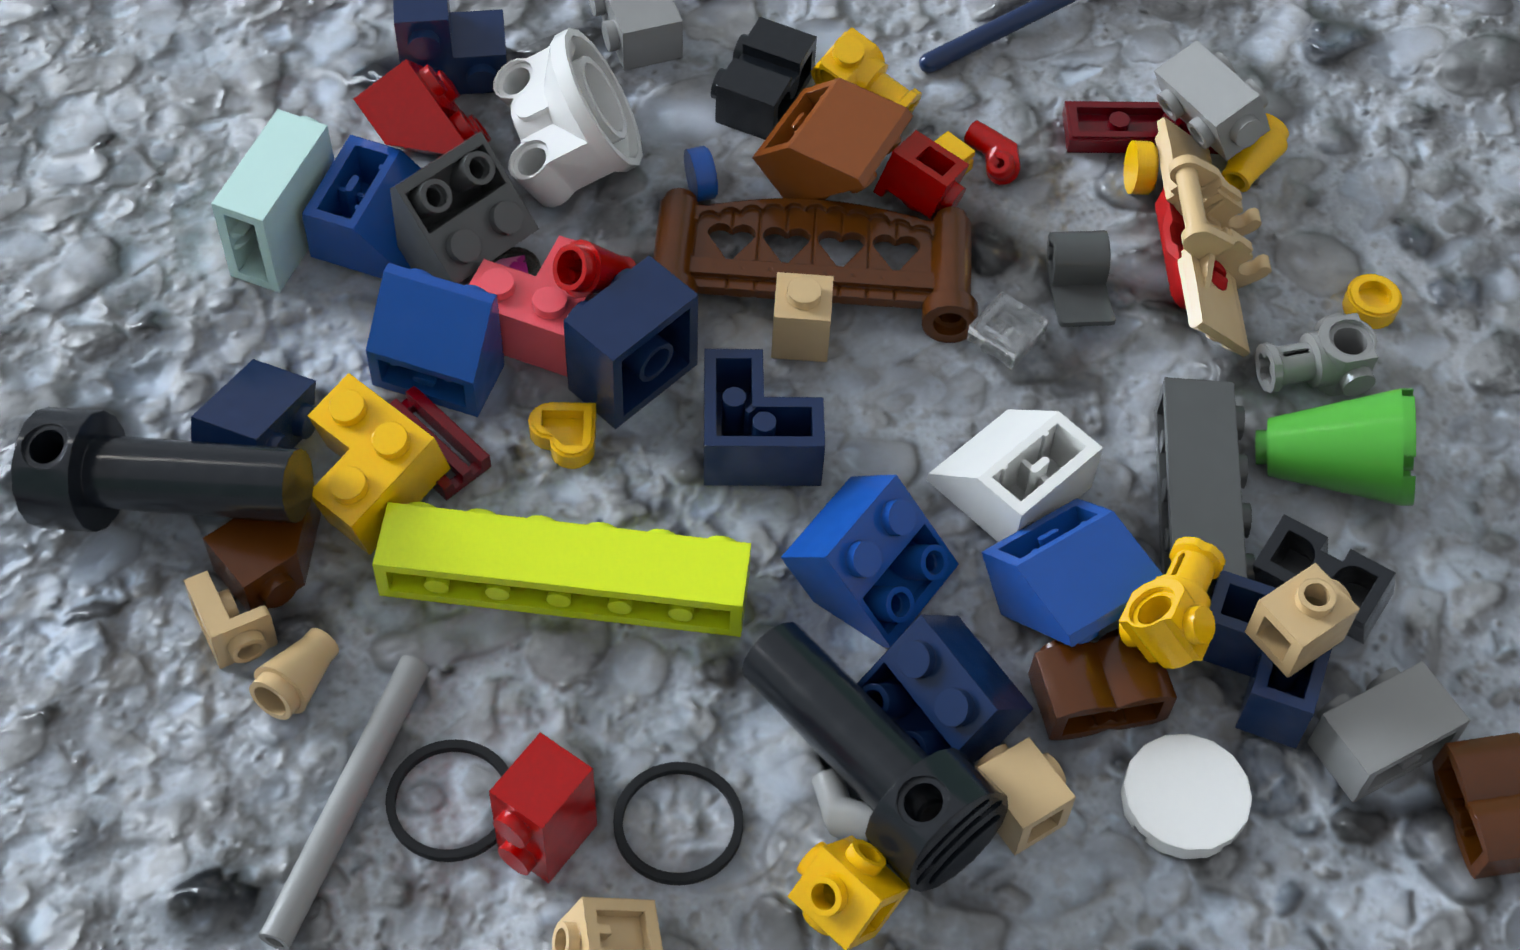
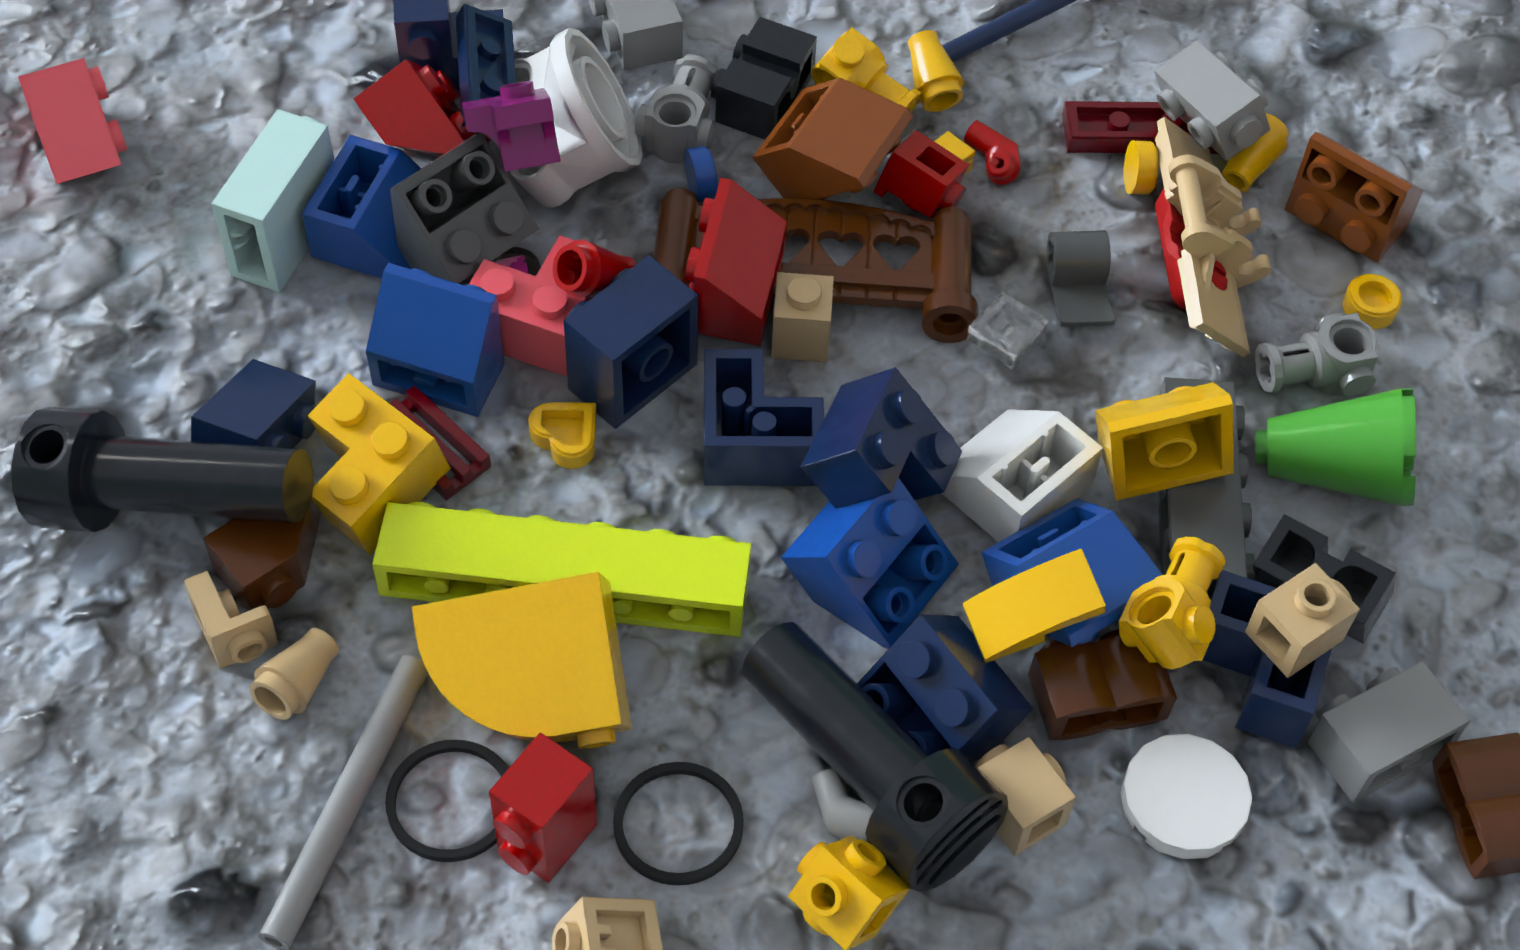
(72, 120): none -> coral brick
(484, 54): none -> dark blue tile
(518, 123): none -> magenta brick
(531, 659): none -> yellow brick
(679, 112): none -> light grey connector
(736, 264): none -> red slope
(873, 437): none -> dark blue brick
(934, 72): none -> yellow cone
(1033, 604): none -> yellow slope
(1167, 439): none -> yellow slope
(1351, 197): none -> dark orange slope

